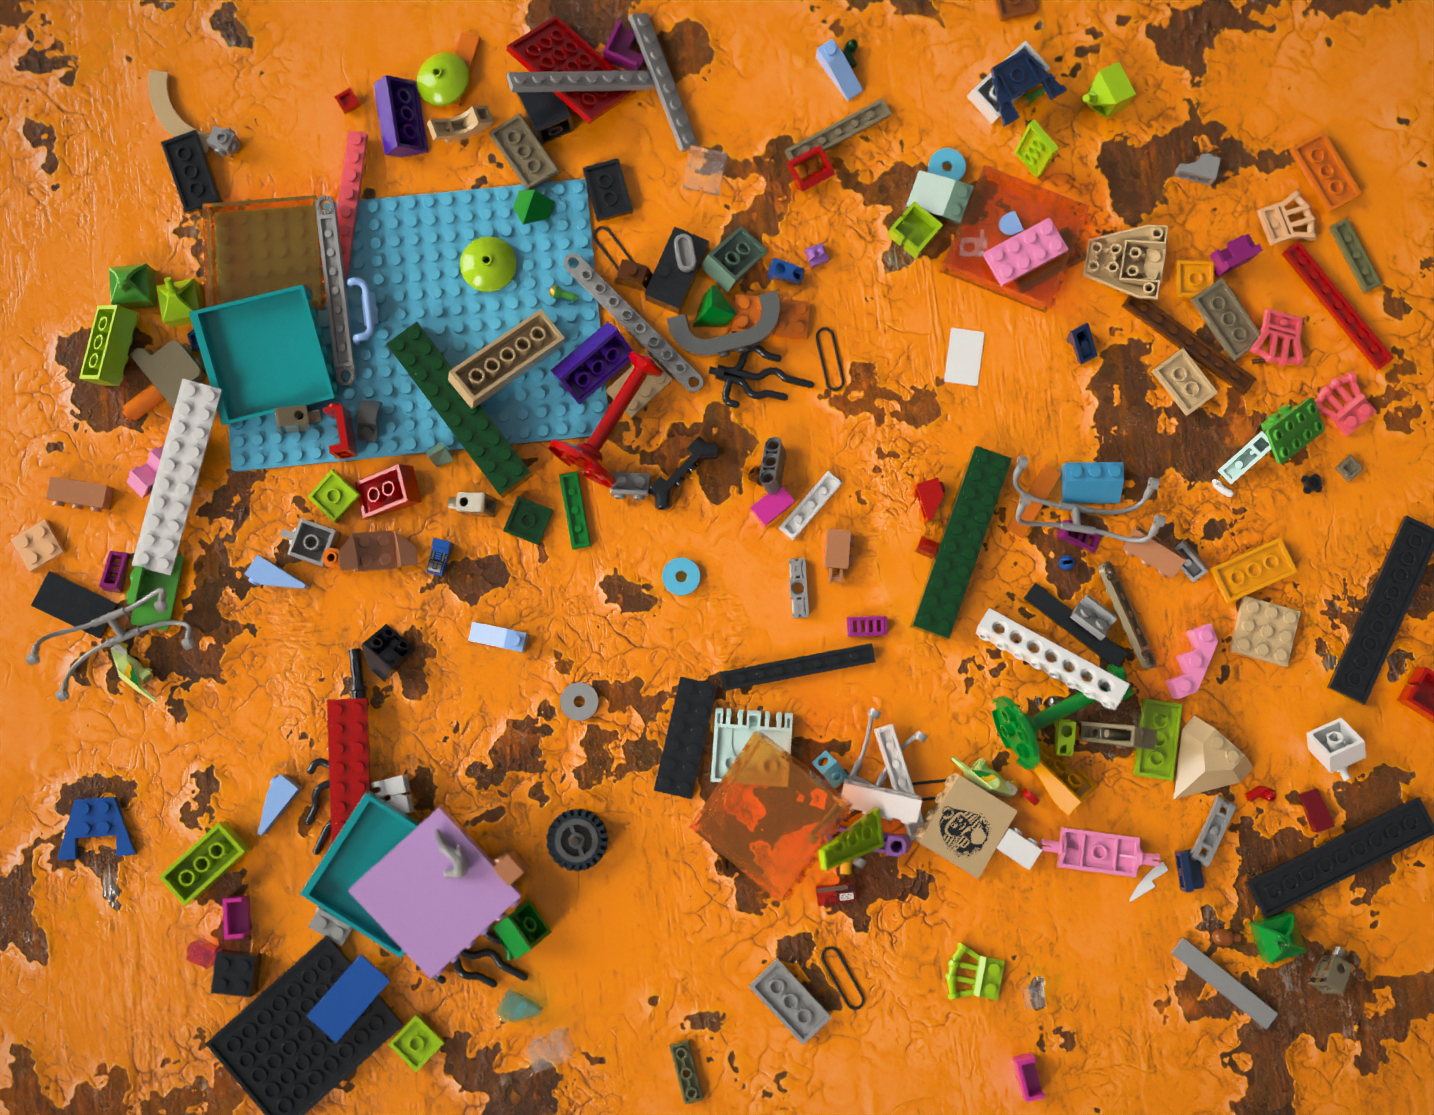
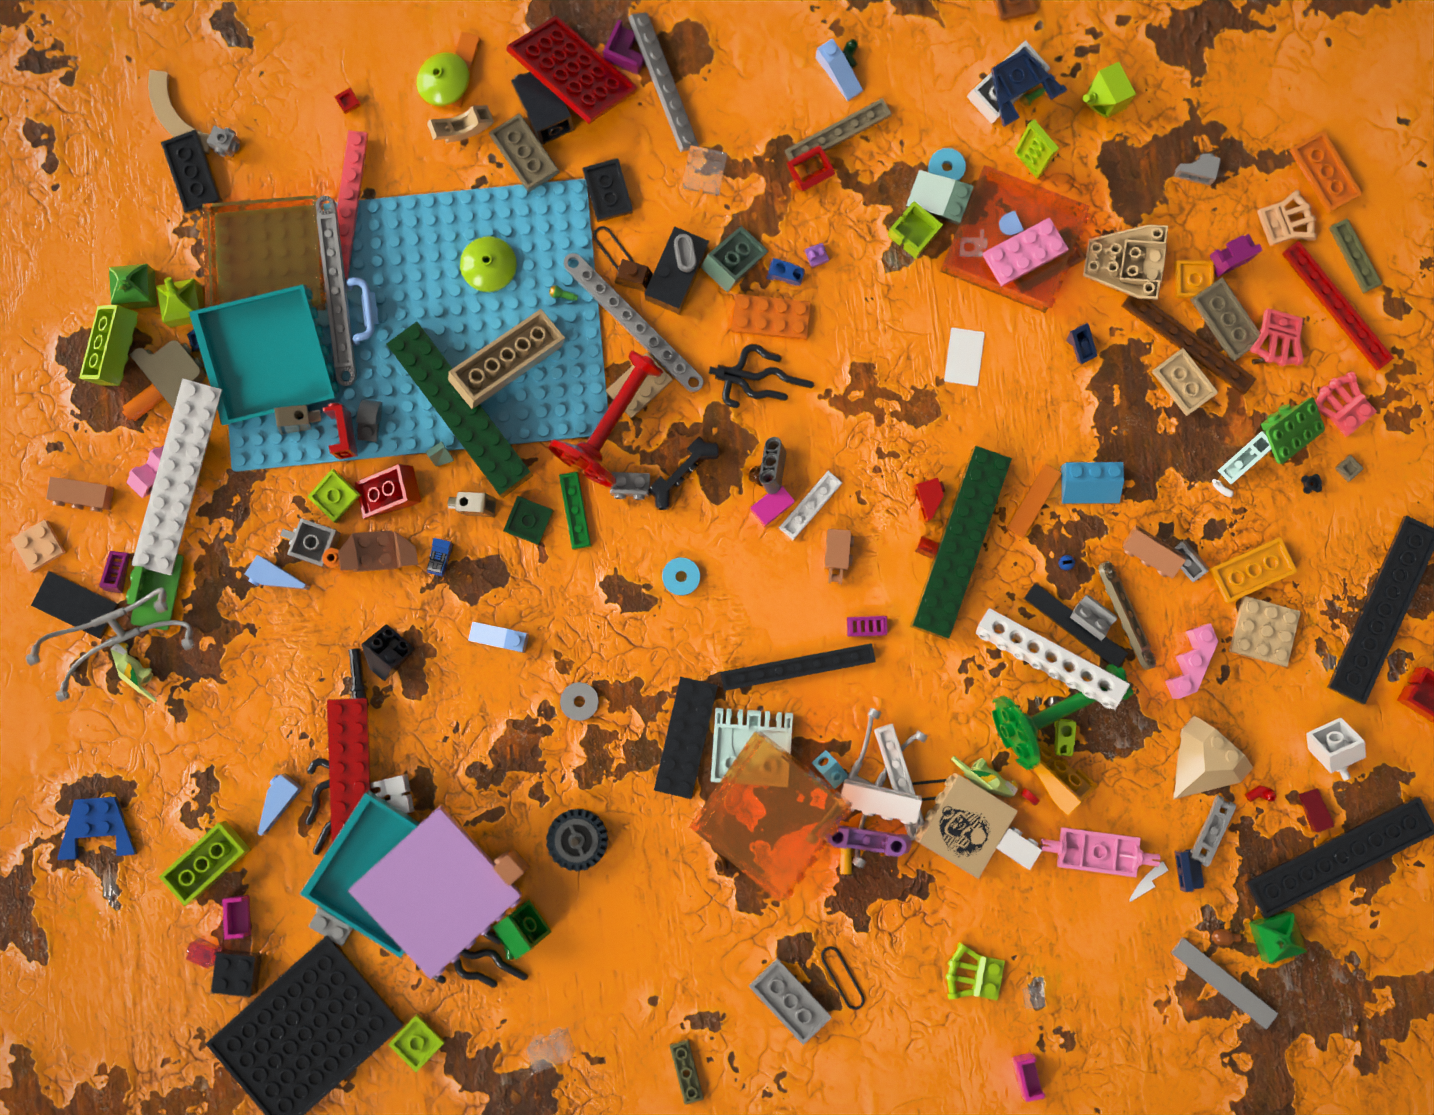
(348, 998): blue tile -> none
(400, 117): dark purple slope -> none
(456, 856): light grey piece -> none
(517, 1007): clear light blue slope -> none
(533, 206): green slope -> none
(579, 81): light grey plate -> none
(593, 362): dark purple slope -> none
(714, 309): green slope -> none
(737, 341): dark grey arch -> none
(800, 601): light grey piece -> none
(836, 893): tile -> none
(837, 357): black piece -> none
(855, 841): lime wing -> none
(1025, 499): light grey bar -> none
(1067, 536): magenta slope -> none
(1118, 735): dark tan brick -> none
(1166, 719): lime tile -> none
(1331, 973): dark tan torso -> none

